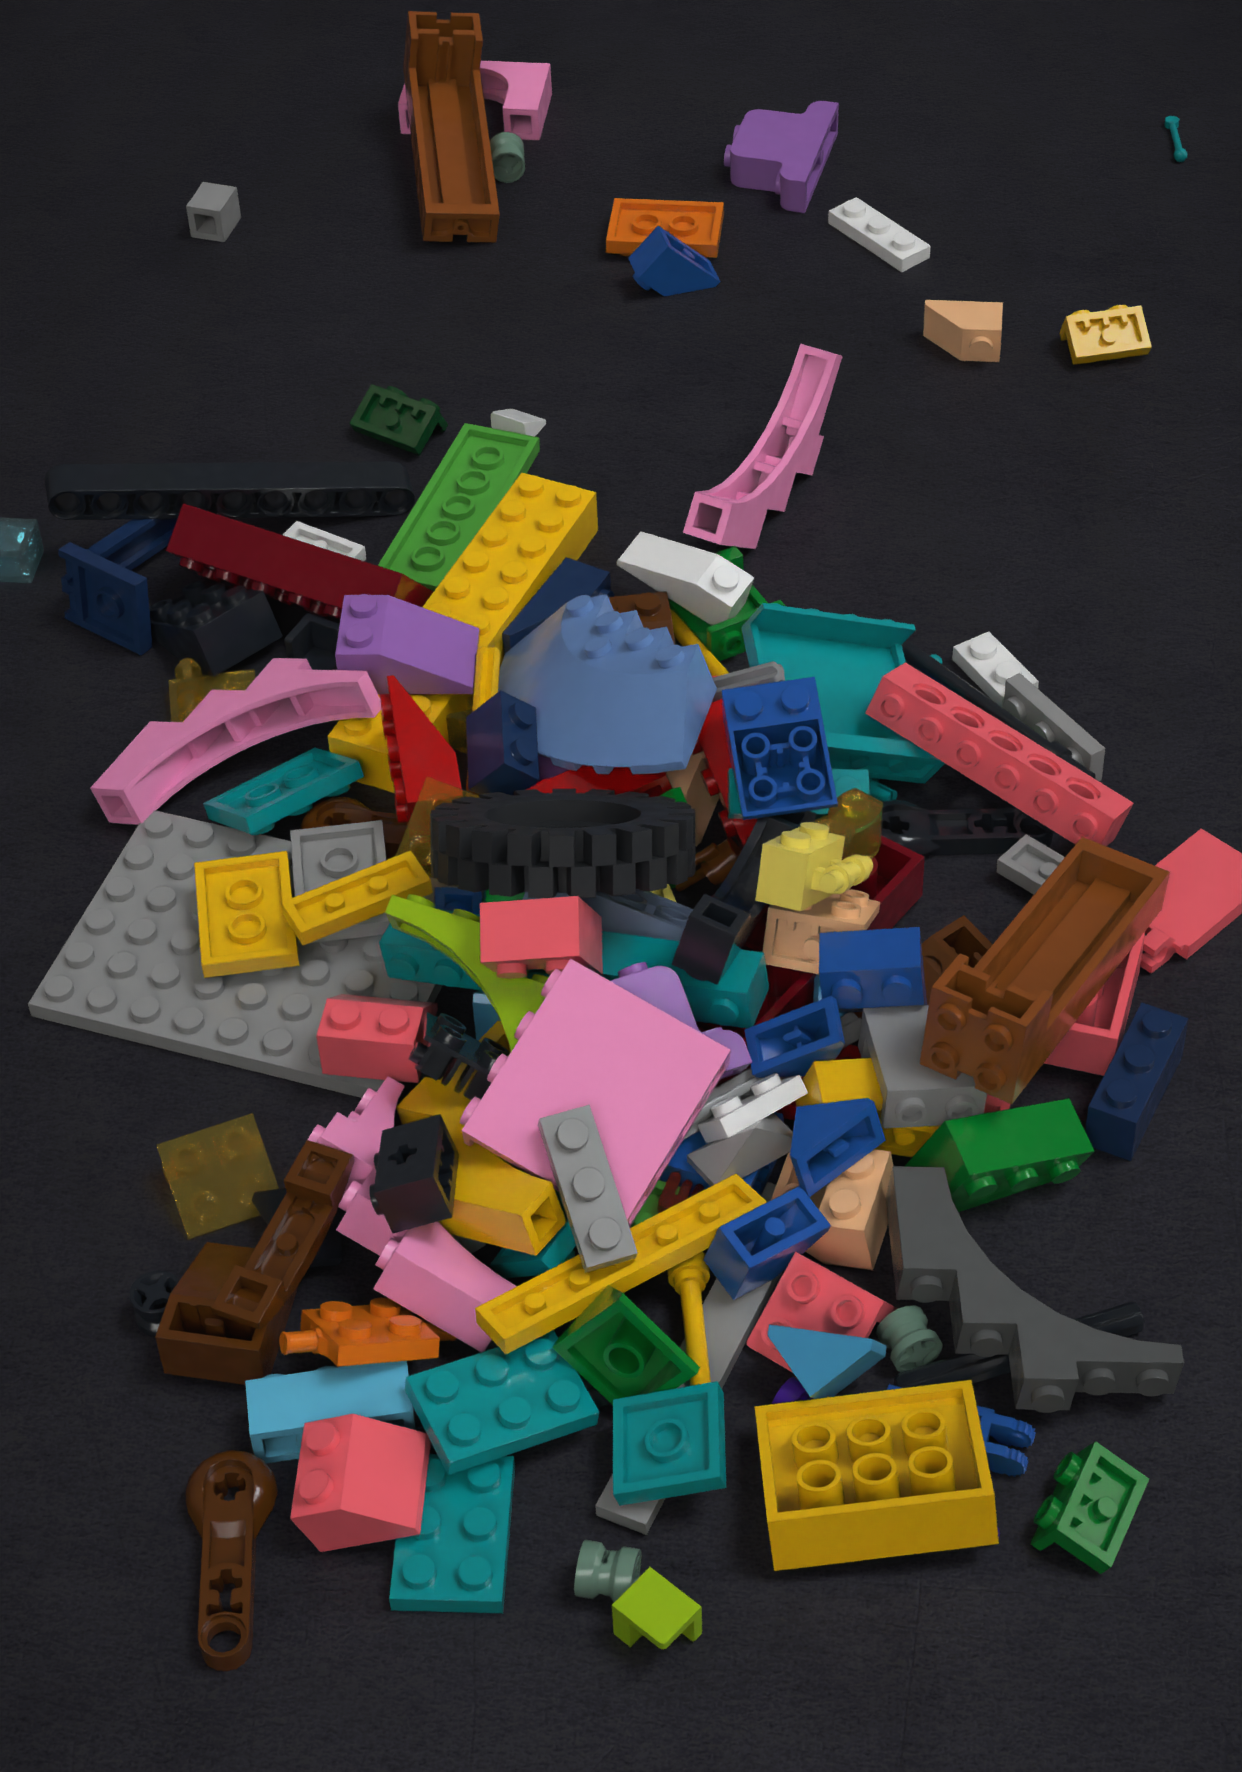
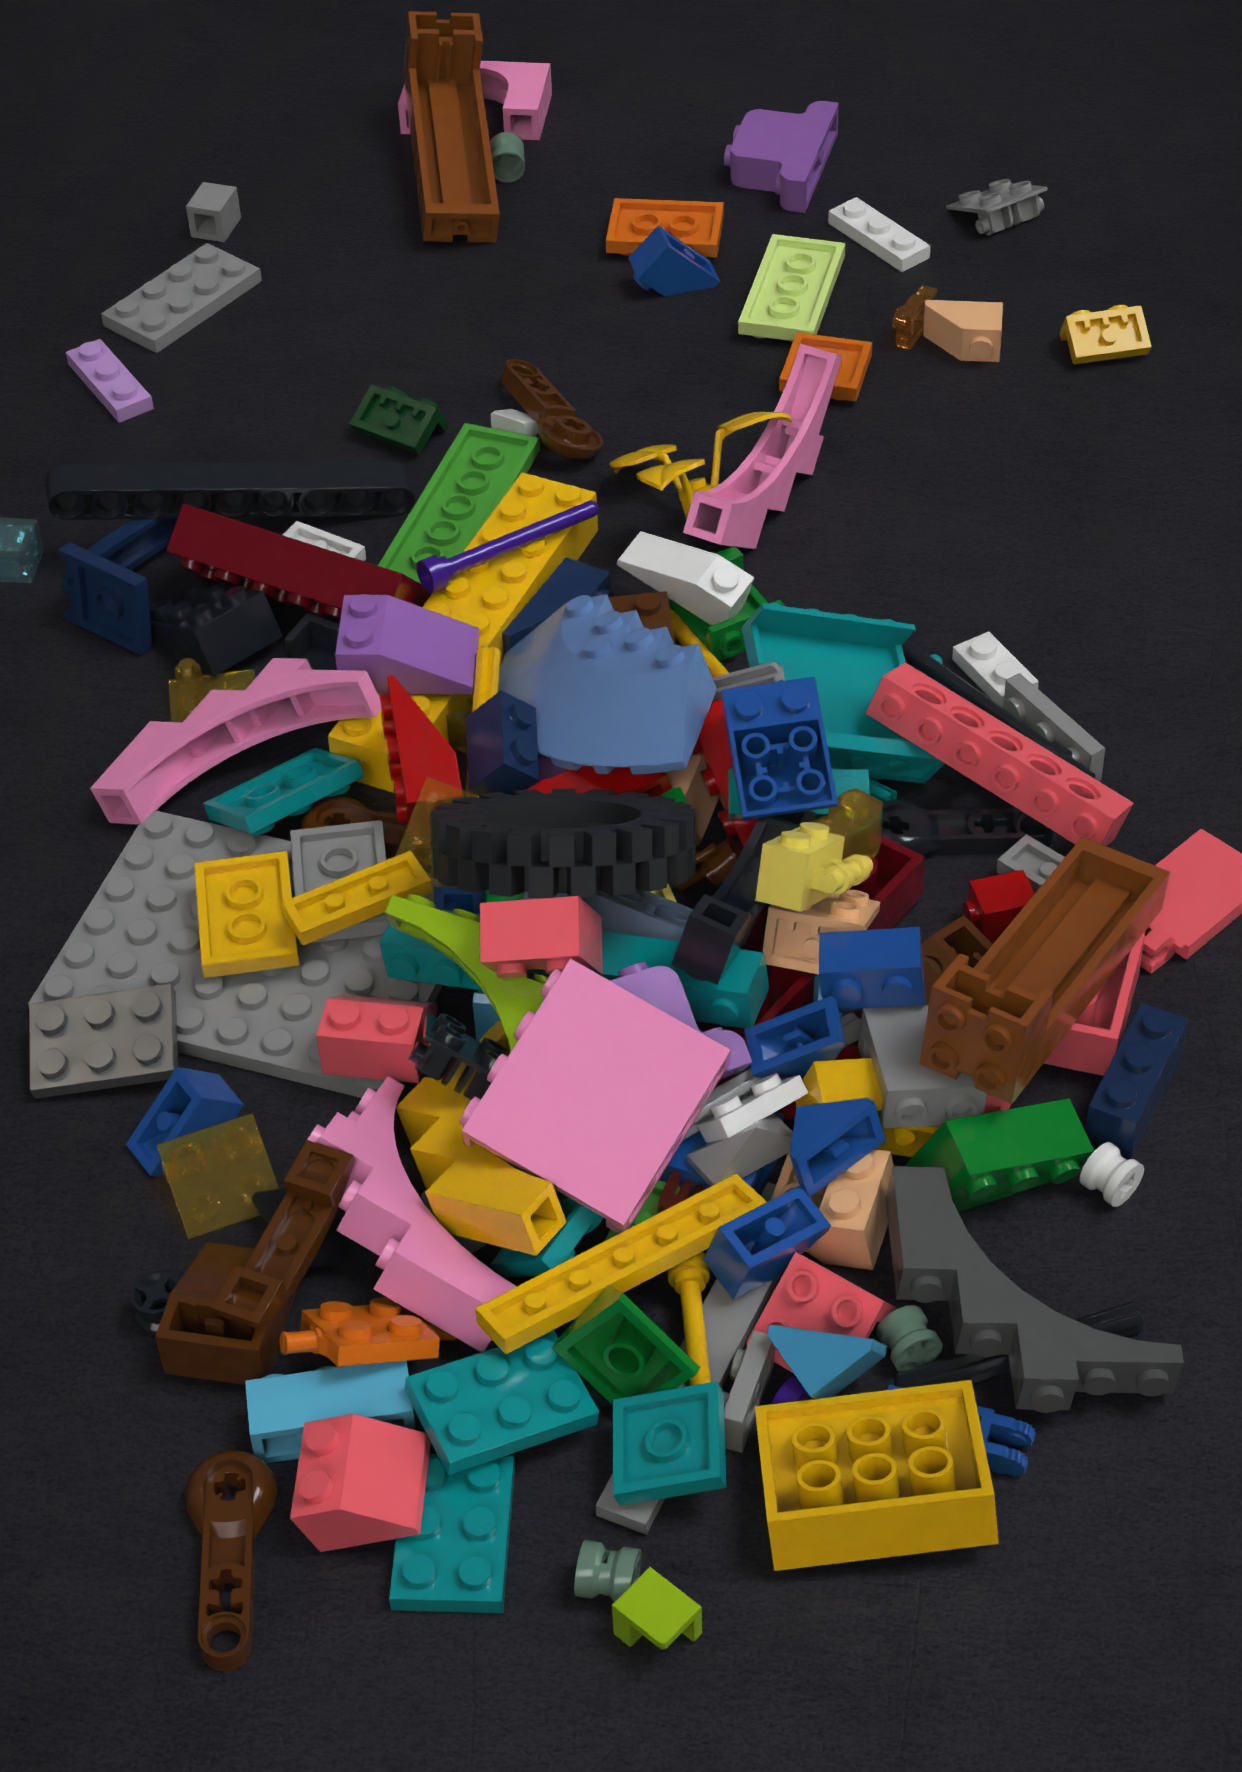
(102, 1041): none -> dark grey plate
(109, 380): none -> lavender plate
(181, 297): none -> light grey plate
(184, 1106): none -> blue slope
(415, 1174): black brick -> none
(437, 571): none -> dark purple piece
(553, 413): none -> reddish brown beam
(587, 1188): light grey plate -> none
(662, 475): none -> yellow plant
(750, 1376): none -> light grey plate
(791, 287): none -> yellowish green plate
(852, 369): none -> orange plate
(909, 319): none -> clear orange plate
(996, 902): none -> red brick
(1002, 204): none -> light grey hinge
(1090, 1506): green bracket -> none
(1111, 1174): none -> white wheel
(1172, 123): teal hinge -> none

